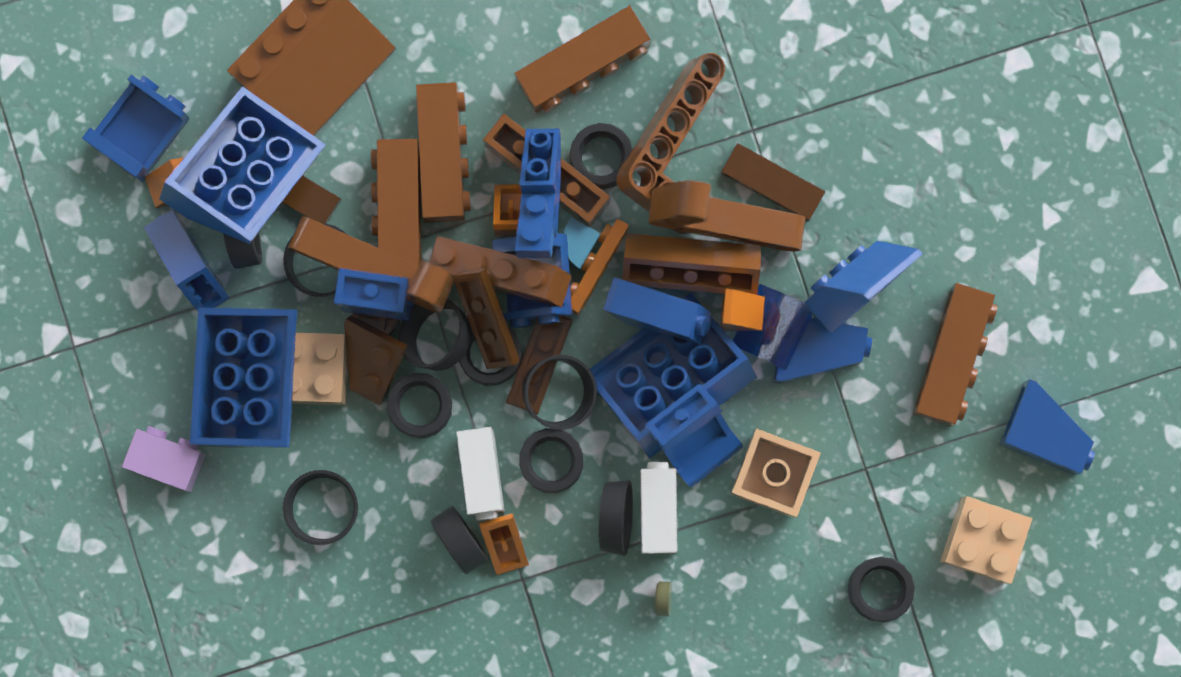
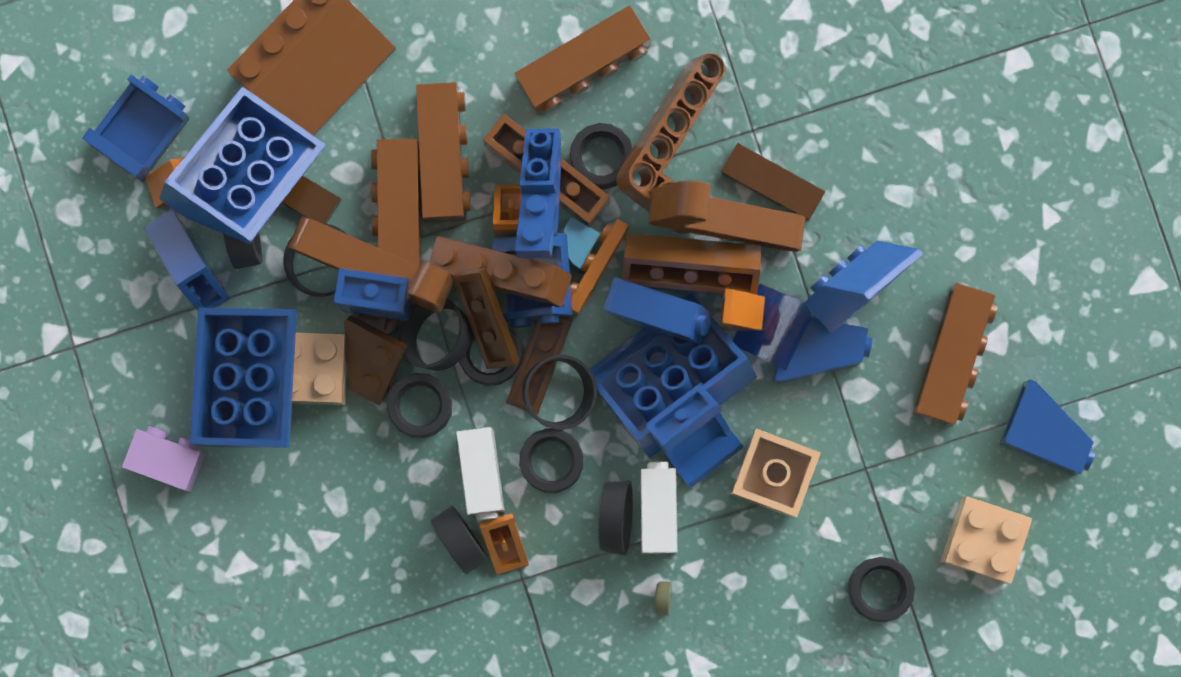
(290, 496): black tyre -> none

